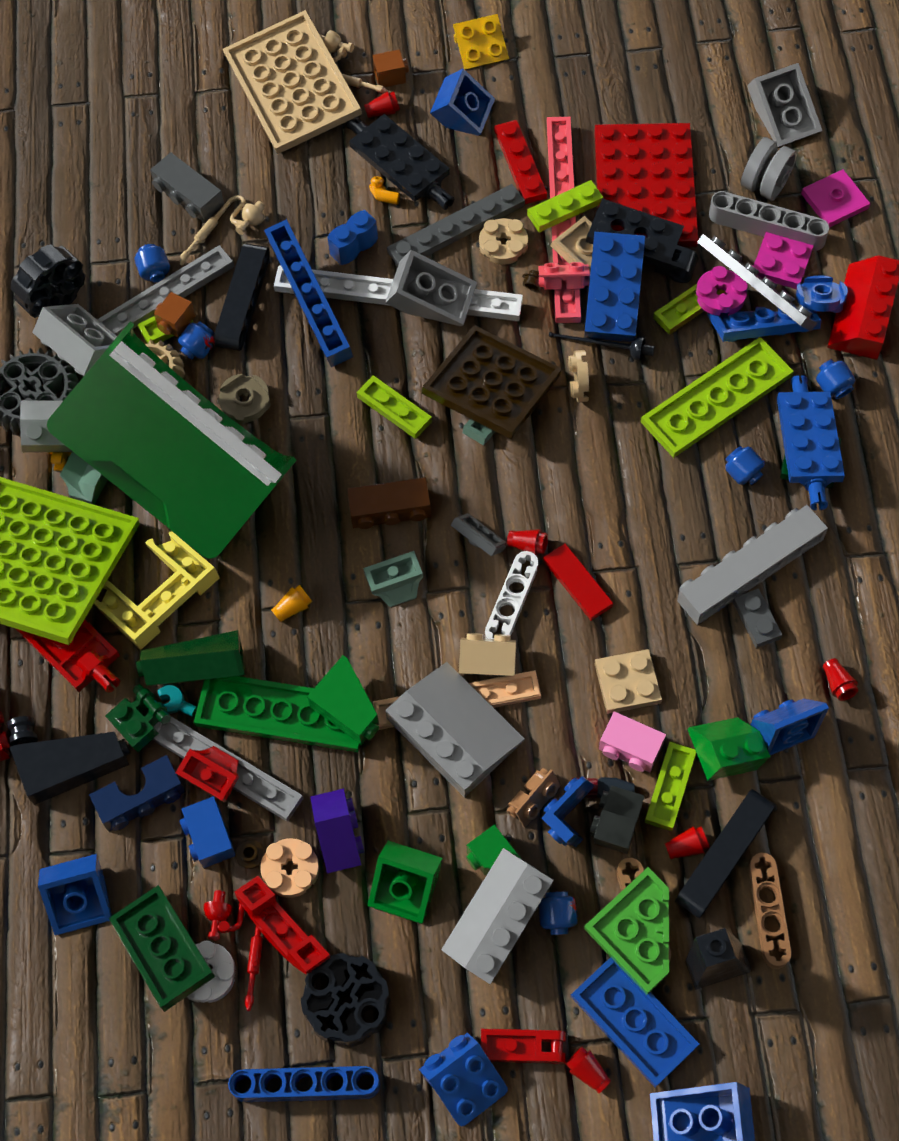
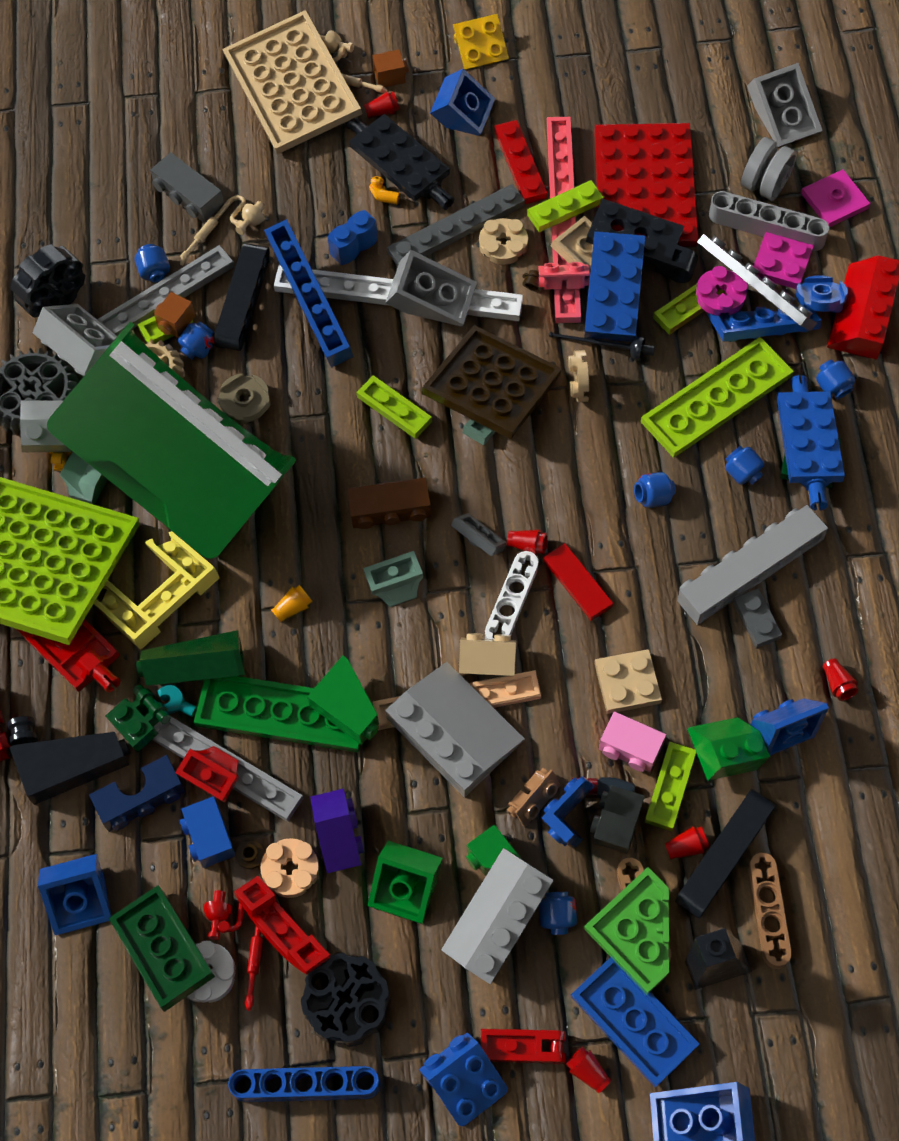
(654, 490): none -> blue head

